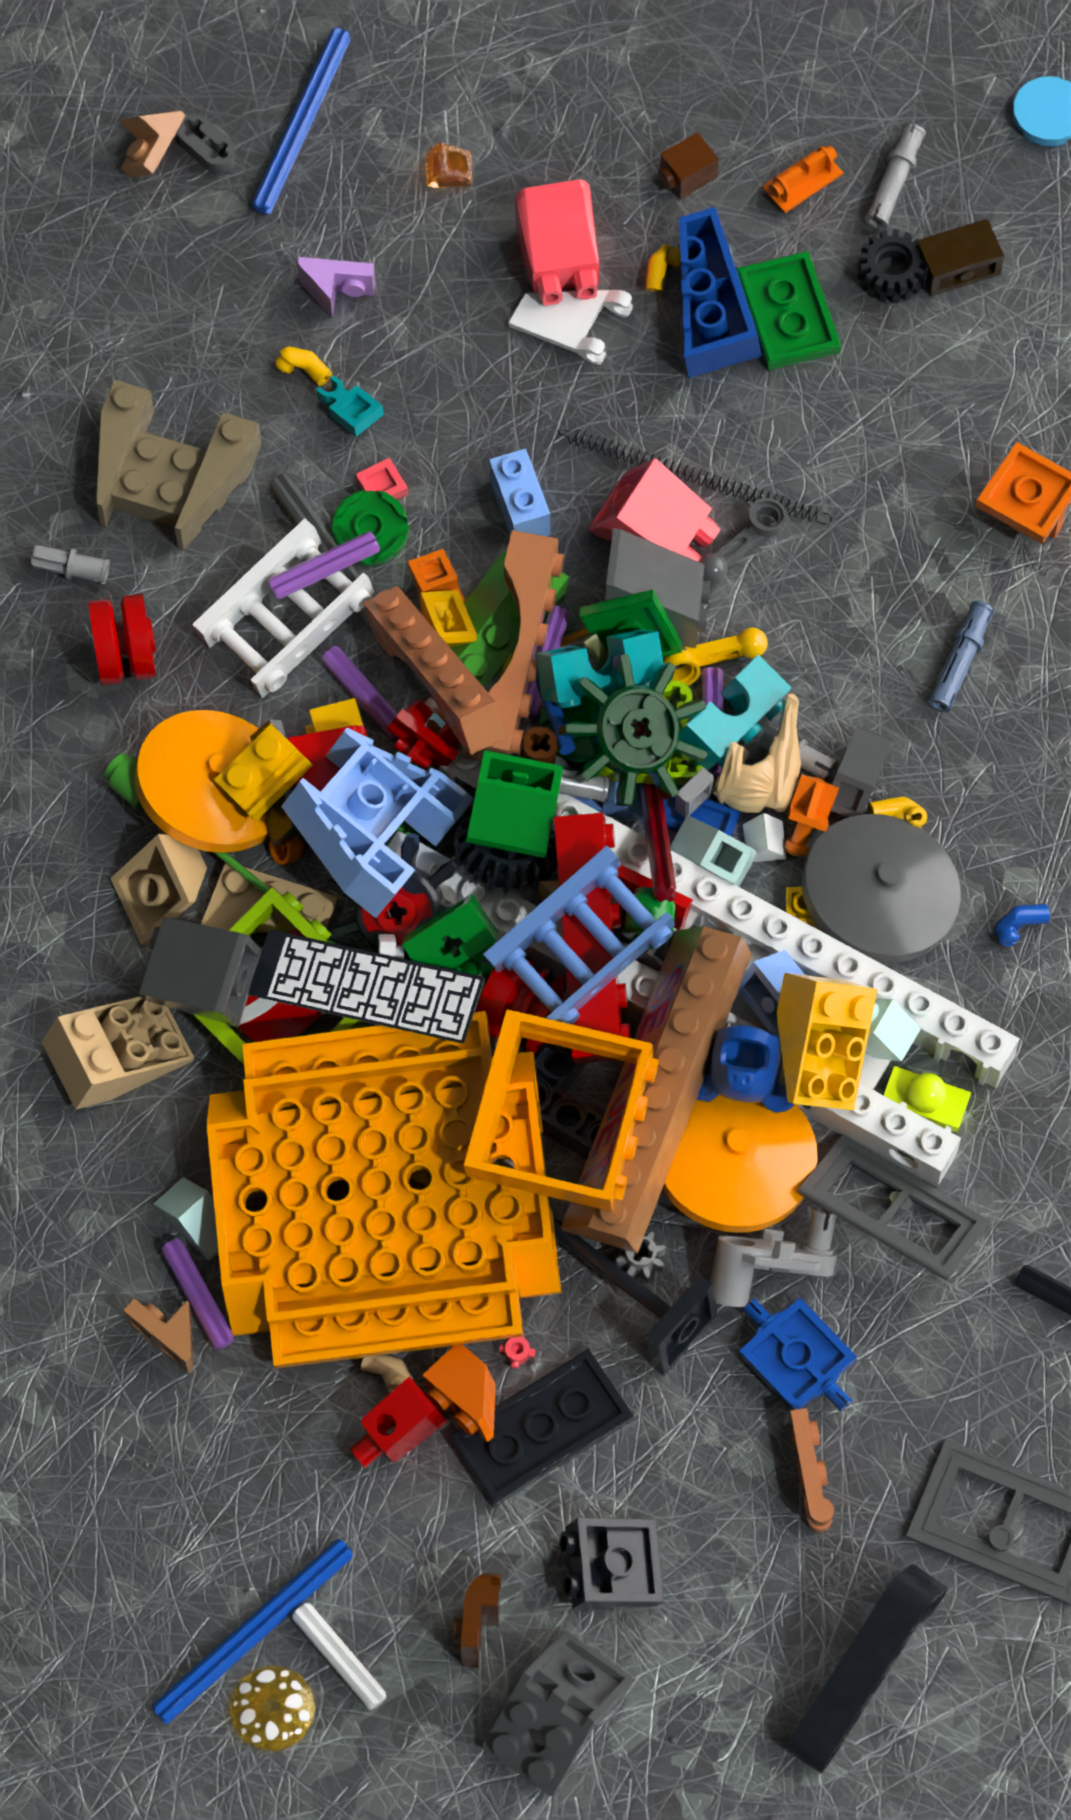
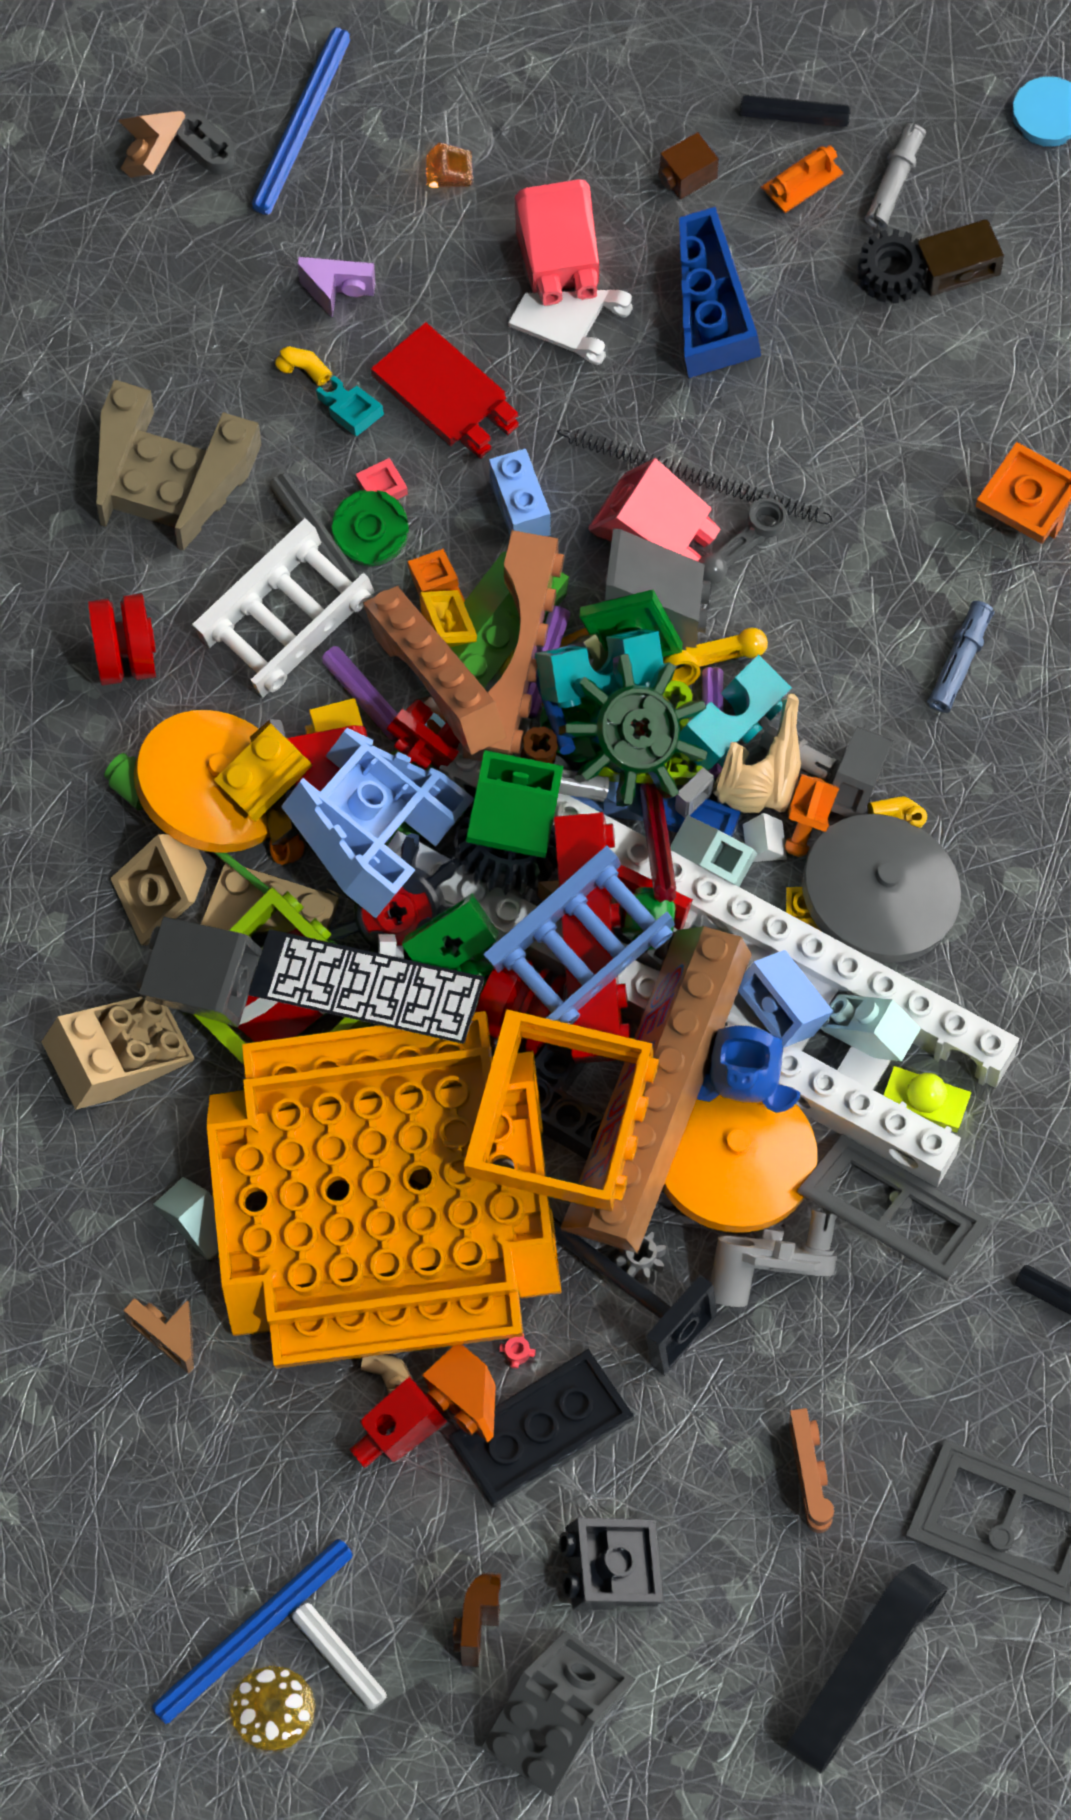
(70, 564): light grey axle -> none
(197, 1294): medium lavender axle -> none
(324, 565): medium lavender axle -> none
(445, 389): none -> red tile
(657, 266): yellow arm -> none
(789, 310): green tile -> none
(795, 110): none -> black axle
(797, 1355): blue plate -> none
(823, 1038): yellow slope -> none
(1017, 917): blue arm -> none

